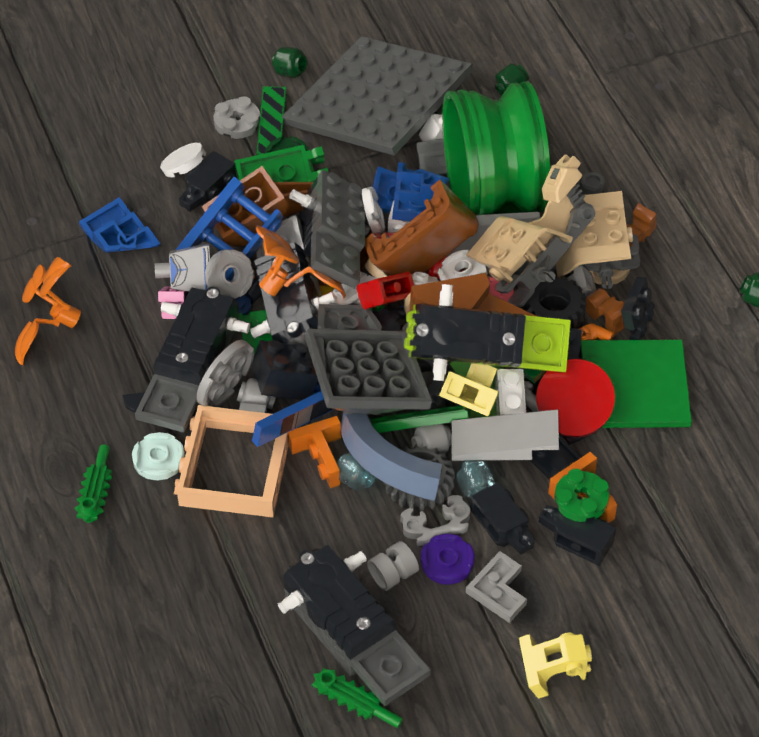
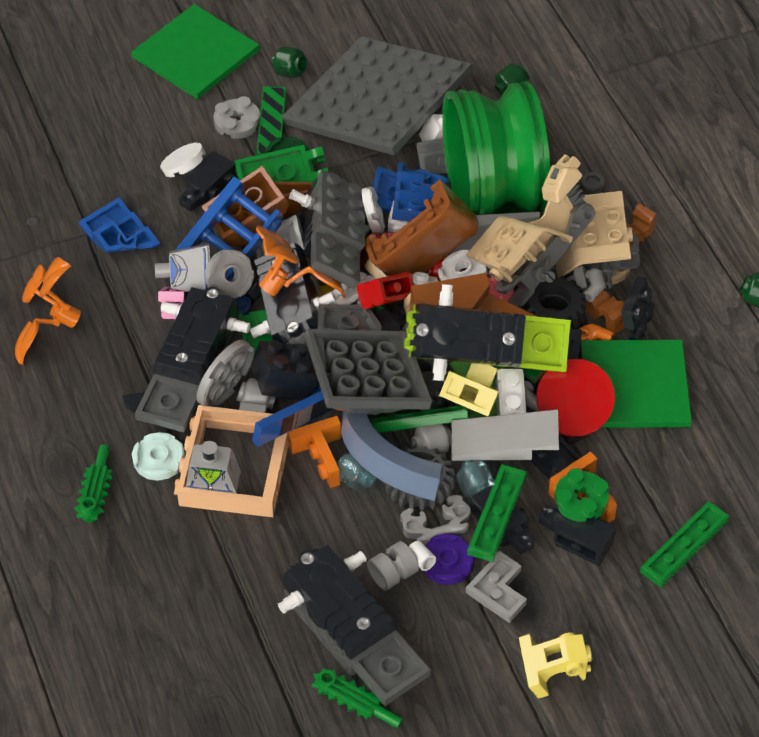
(195, 51): none -> green tile
(213, 468): none -> light grey torso
(423, 555): none -> white hinge
(497, 513): none -> green tile
(597, 283): none -> light grey arm
(684, 544): none -> green tile

